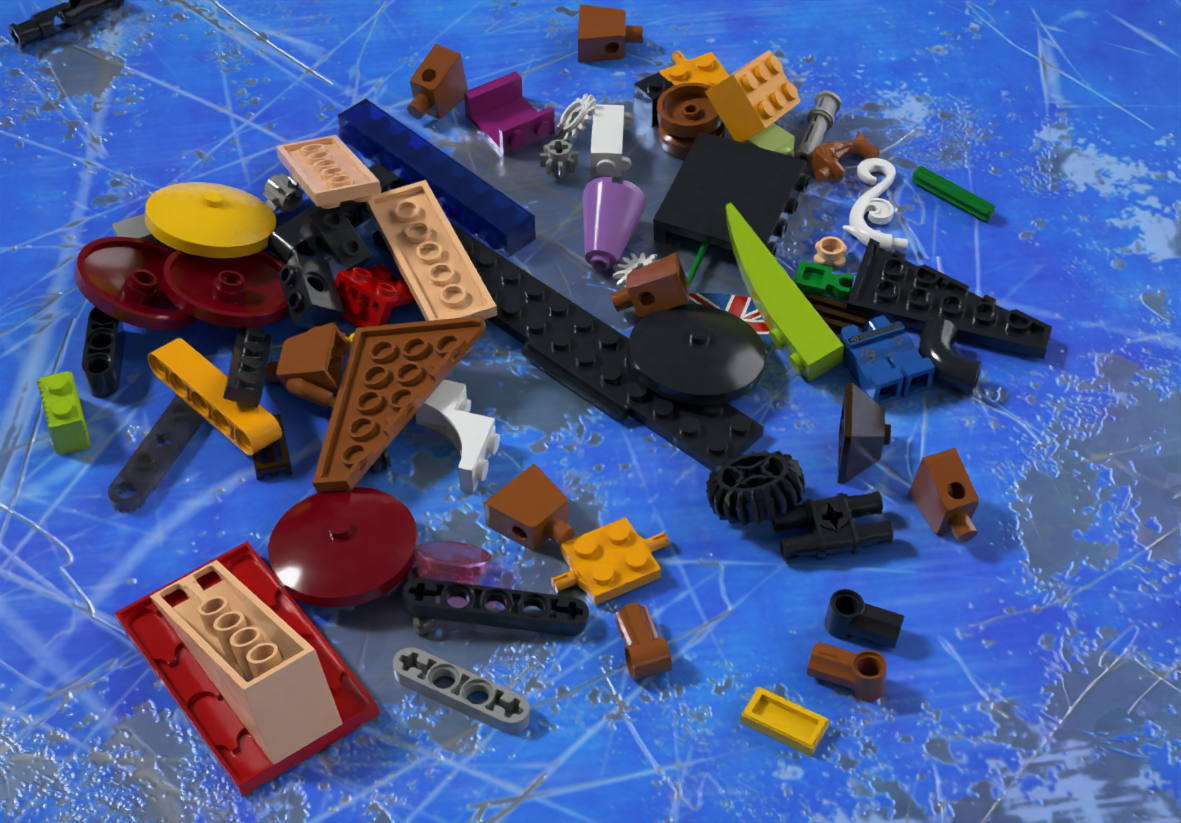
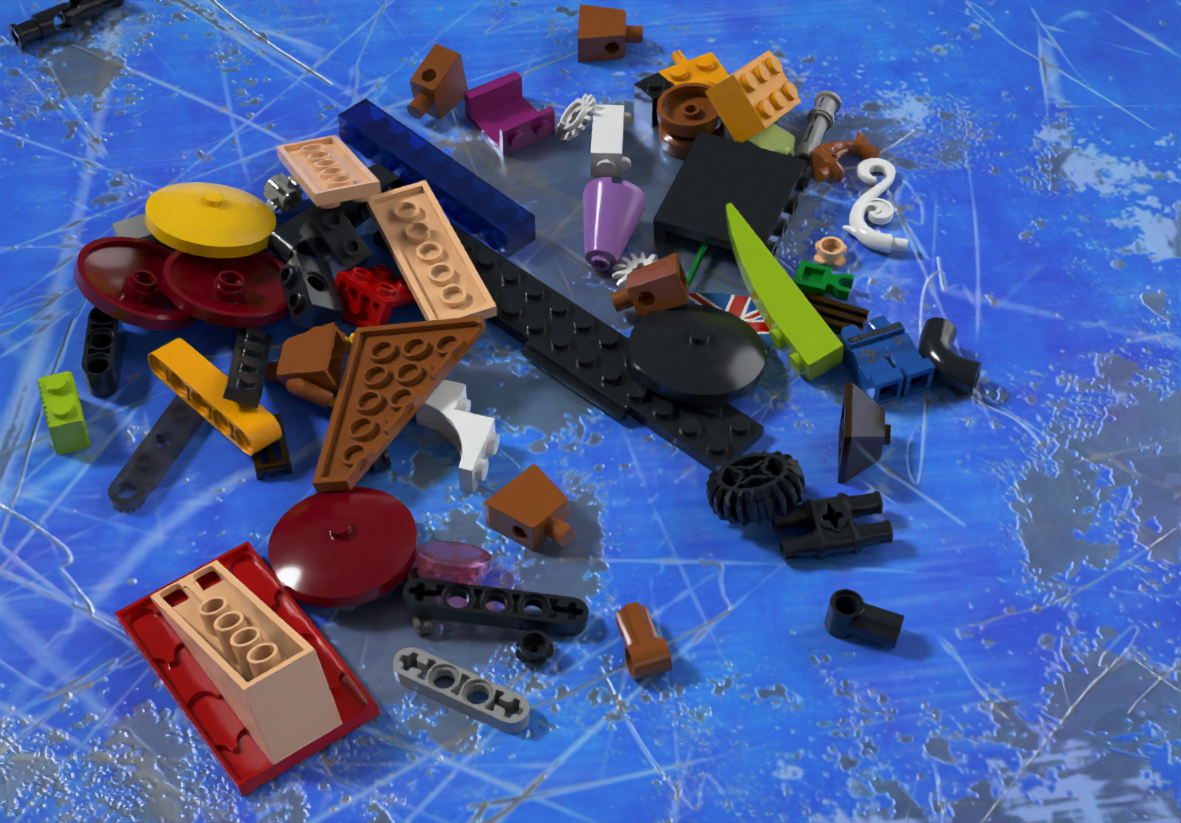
(534, 640): none -> black plate
(559, 159): light grey gear -> none
(610, 561): light orange plate -> none
(784, 721): yellow tile -> none
(849, 670): dark orange piece -> none
(917, 293): black wing -> none
(945, 495): dark orange torso -> none
(953, 193): green axle -> none

